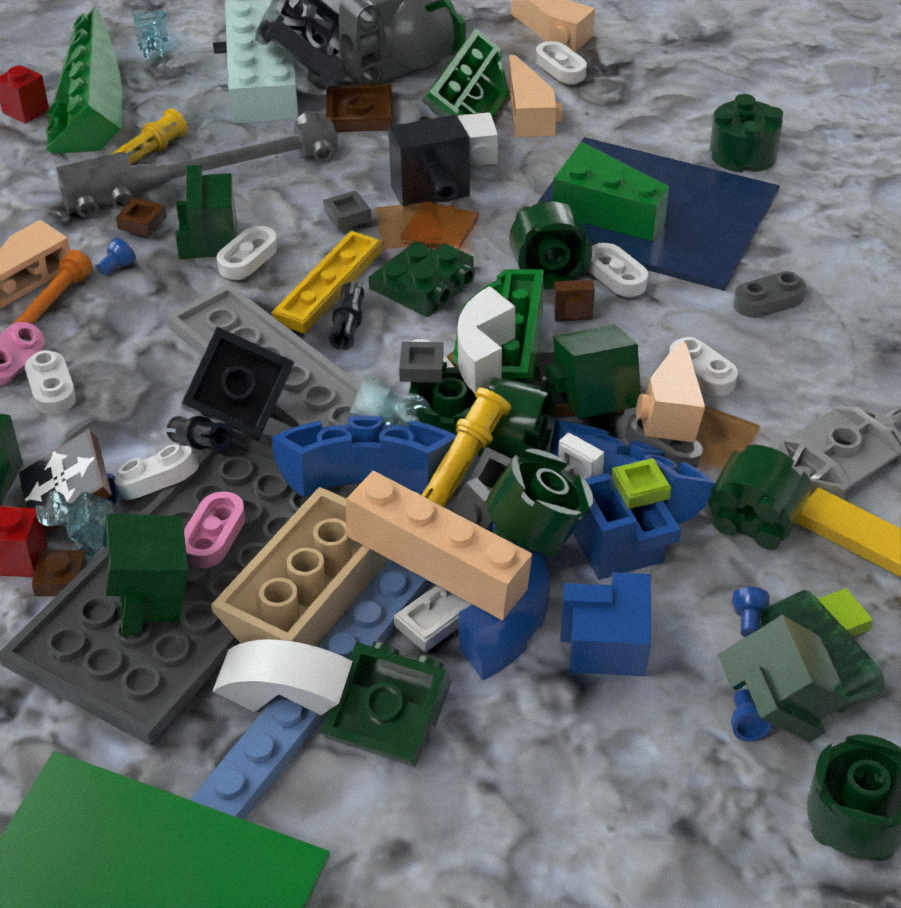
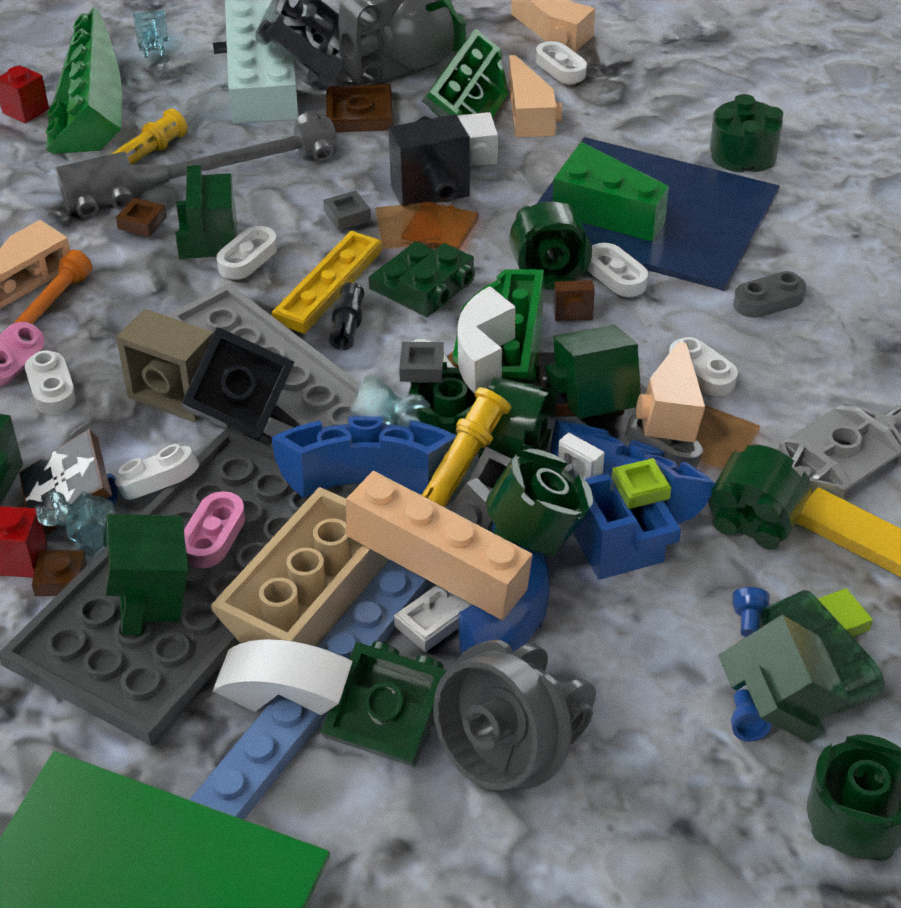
(118, 255): blue piece -> none
(161, 360): none -> dark tan brick
(199, 432): black pin -> none
(507, 717): none -> dark grey piece
(608, 625): blue plate -> none

